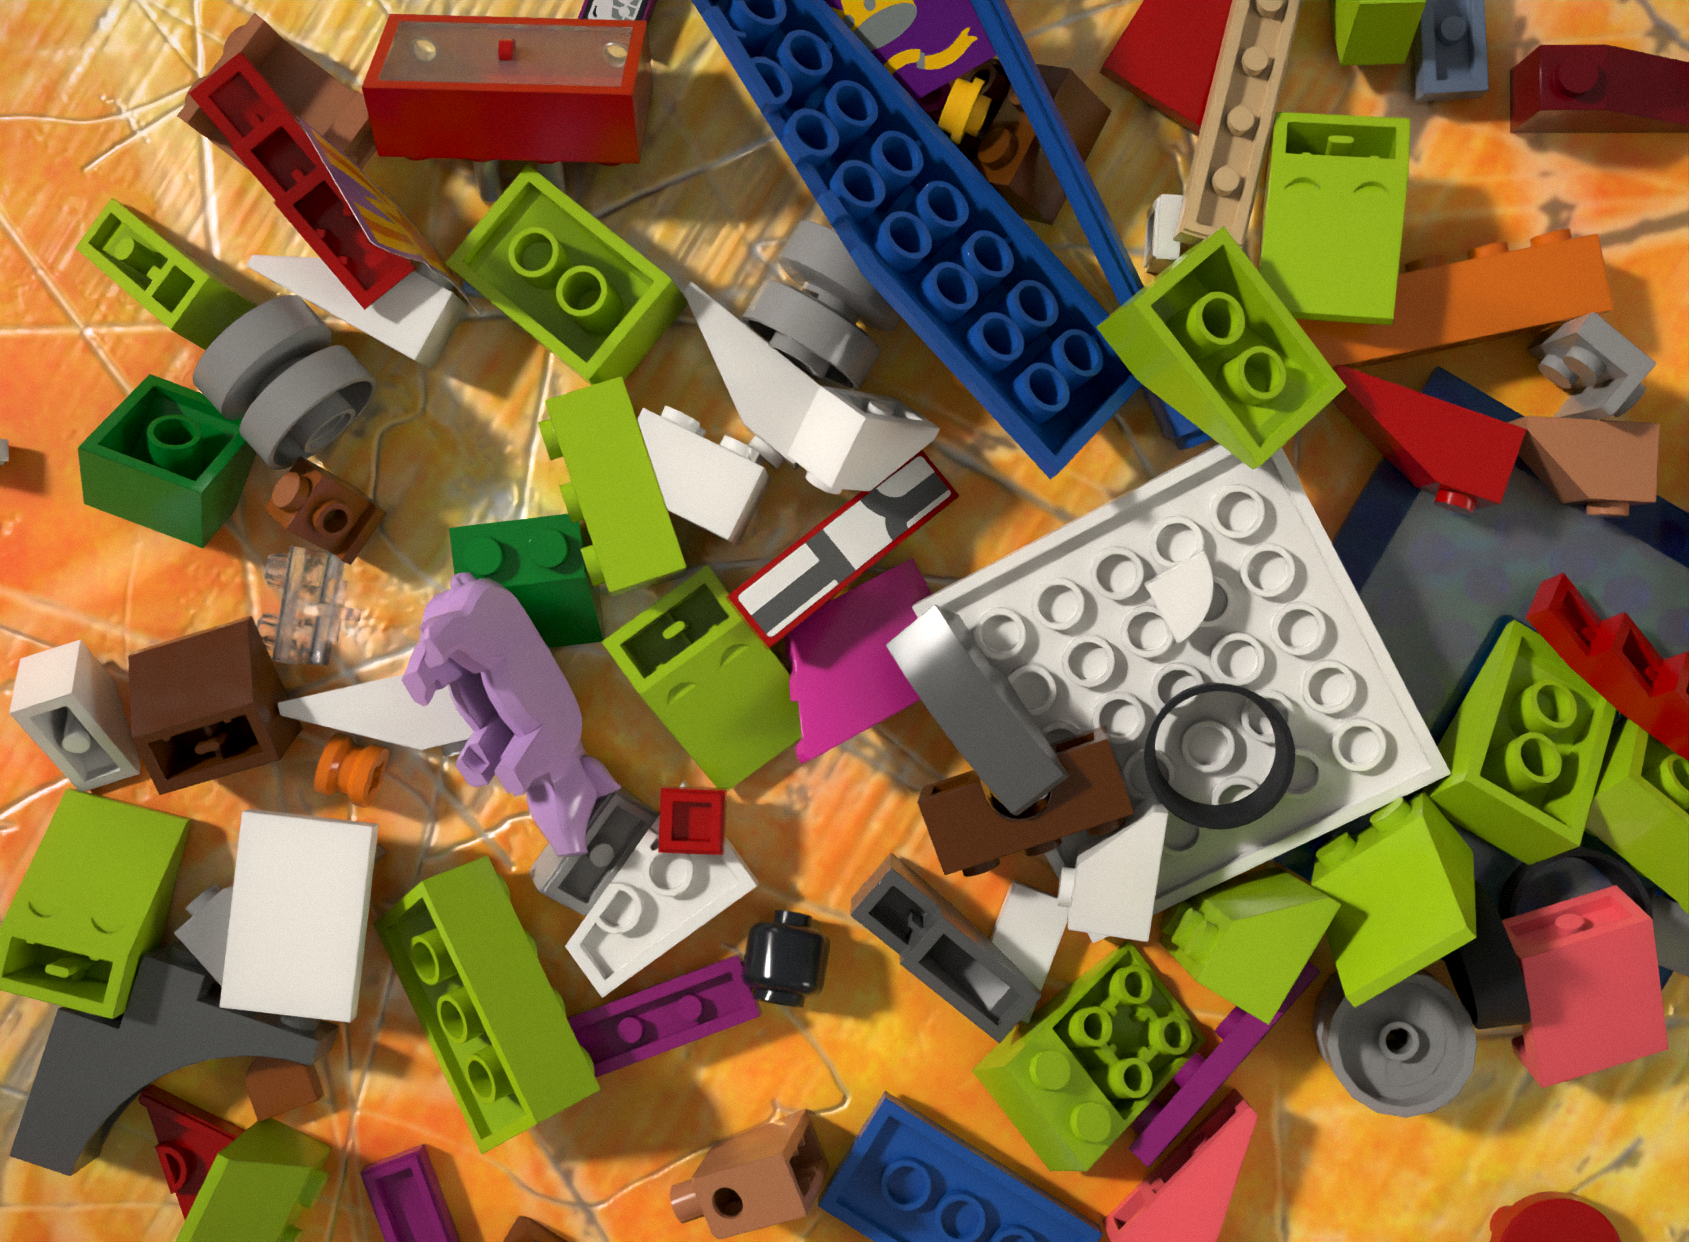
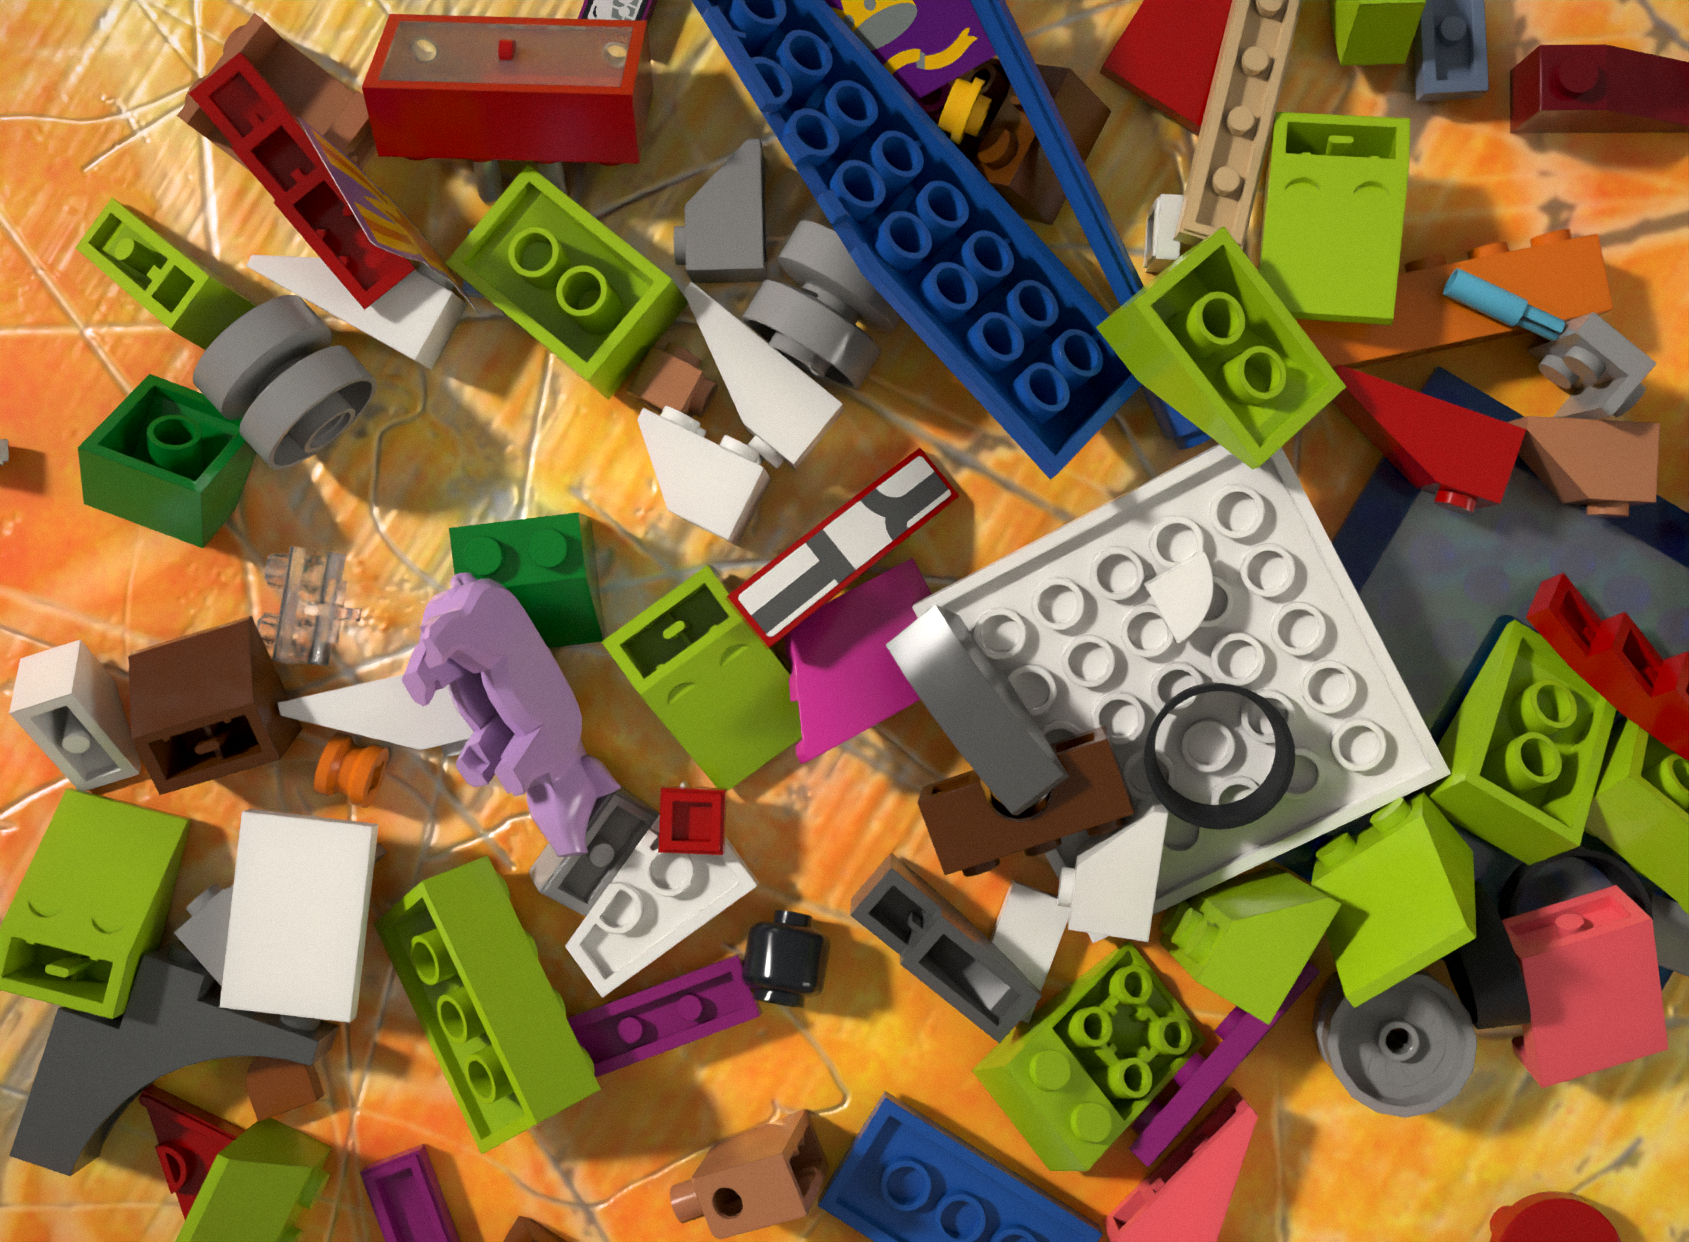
(324, 510): dark orange brick -> none
(612, 488): lime slope -> none
(673, 381): none -> nougat plate
(727, 223): none -> light grey slope
(857, 439): white slope -> none
(1501, 304): none -> medium azure pin

